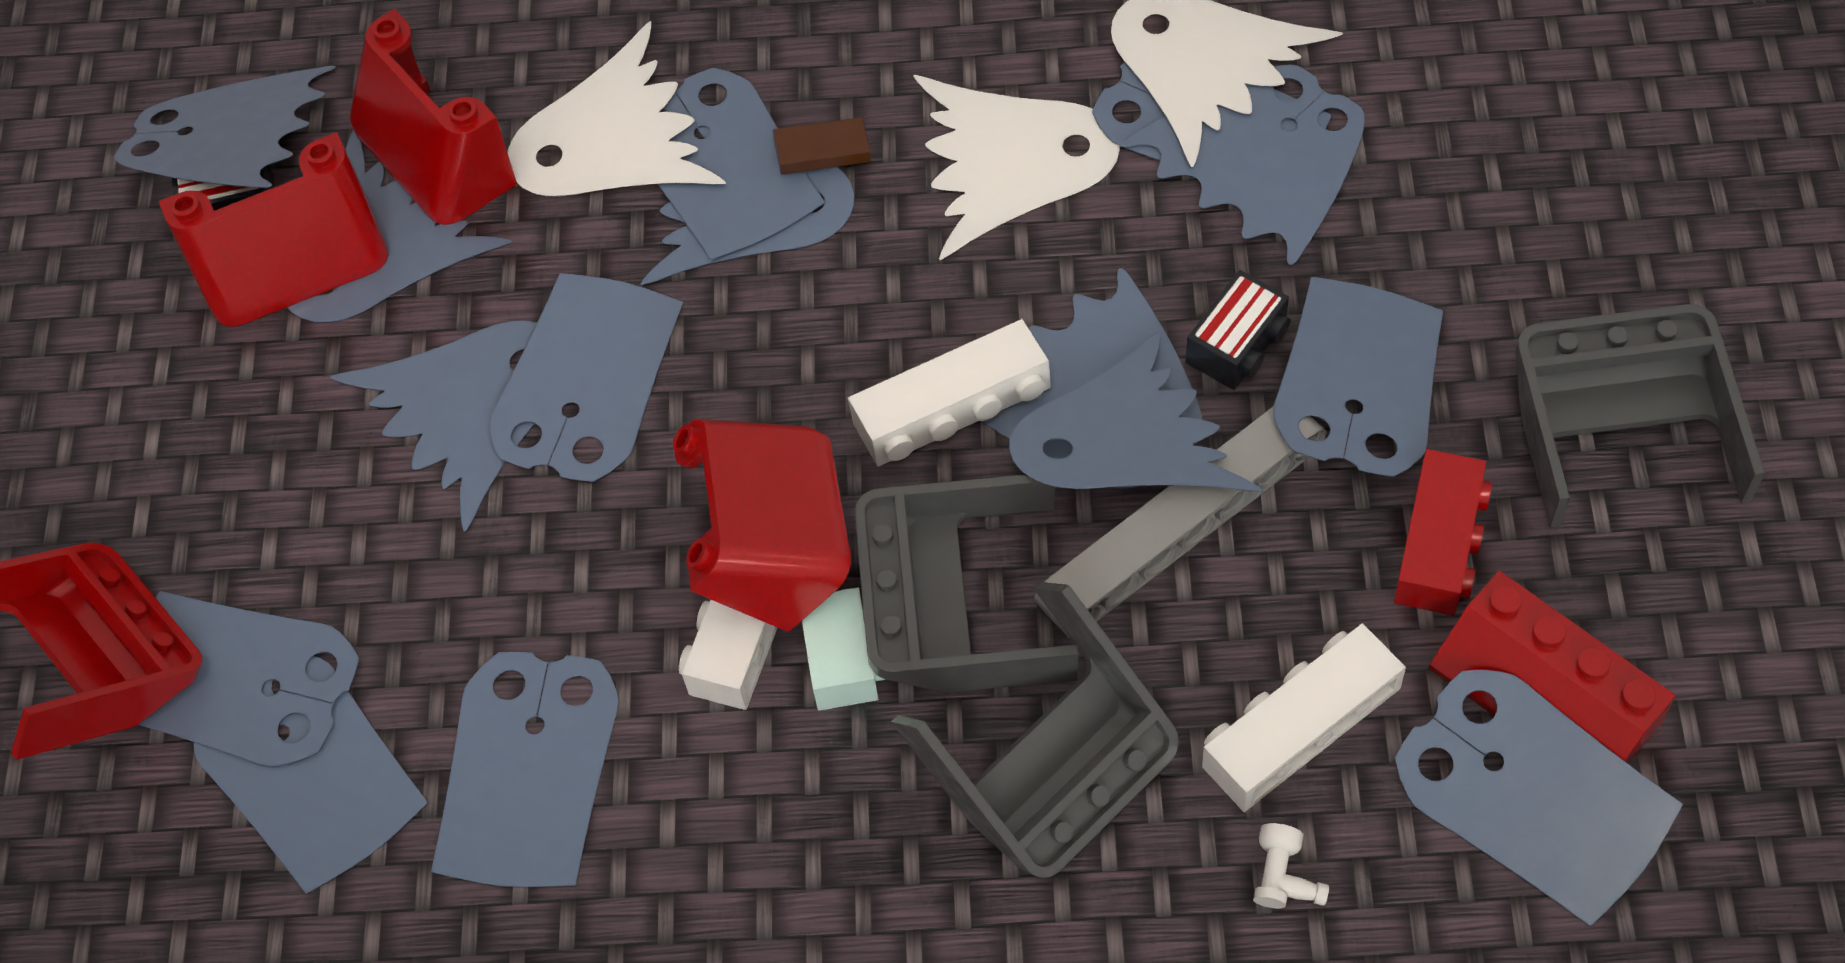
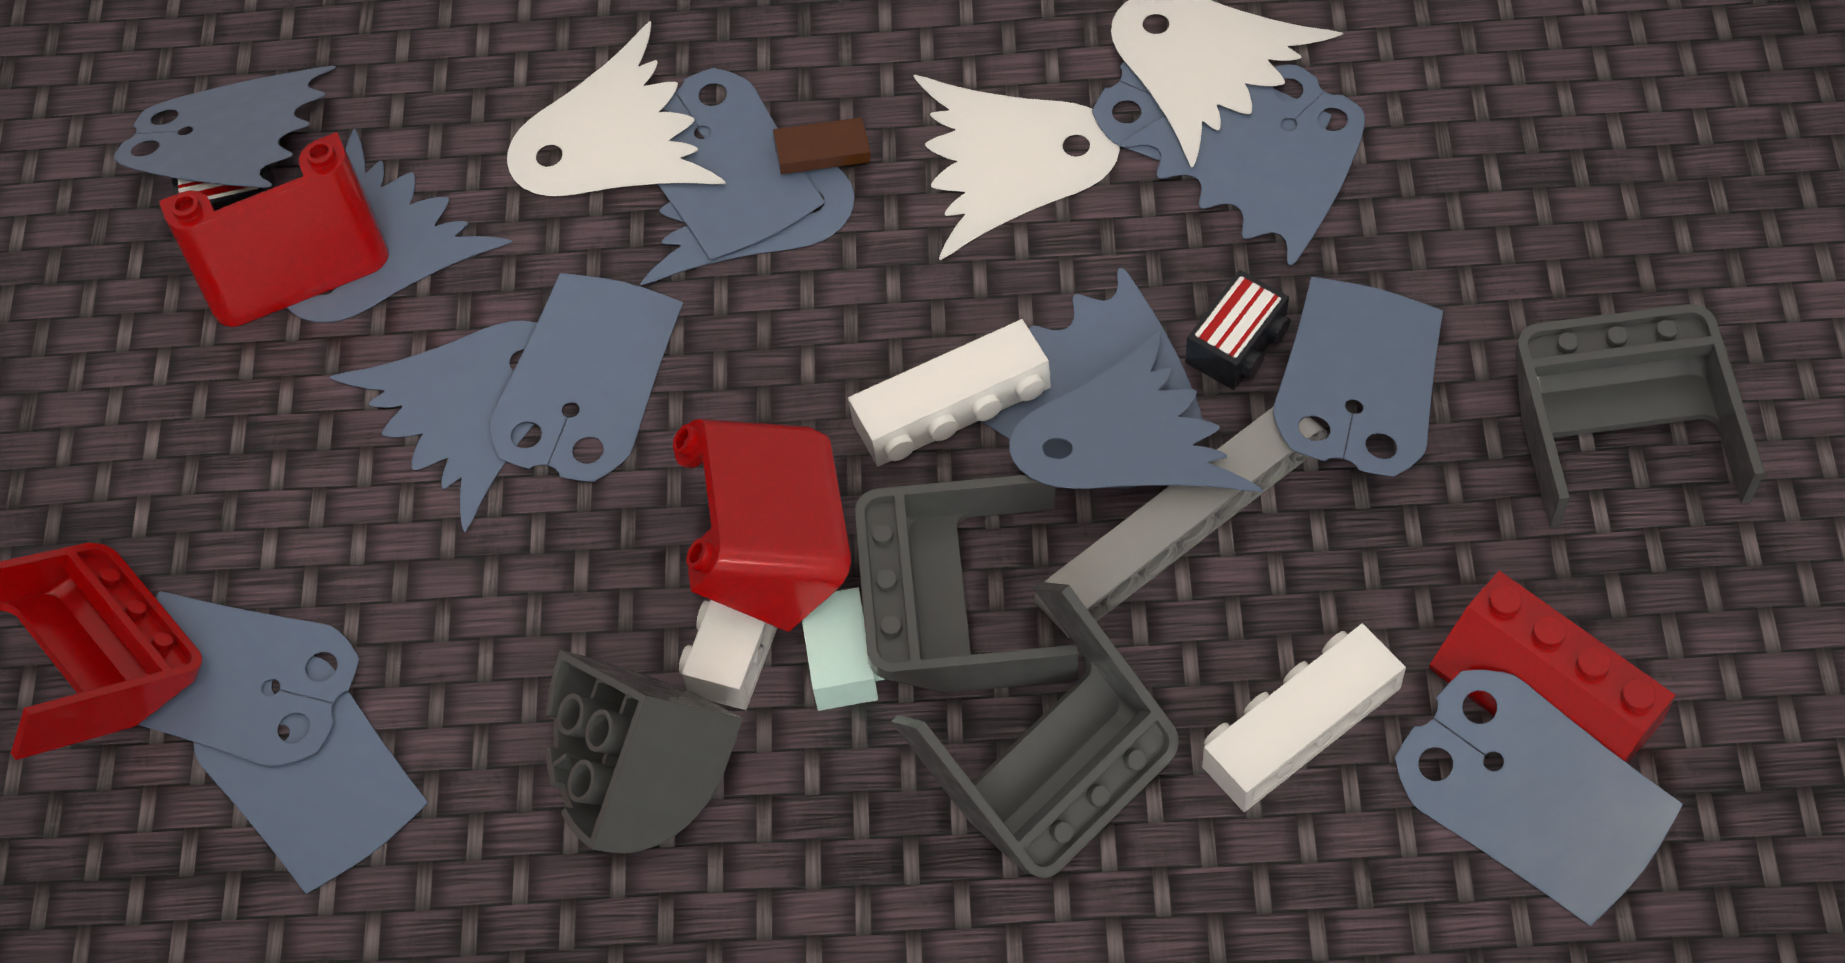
(442, 156): red windscreen -> none
(520, 798): sand blue piece -> none
(632, 753): none -> dark grey brick
(1280, 843): white piece -> none
(1443, 533): red brick -> none

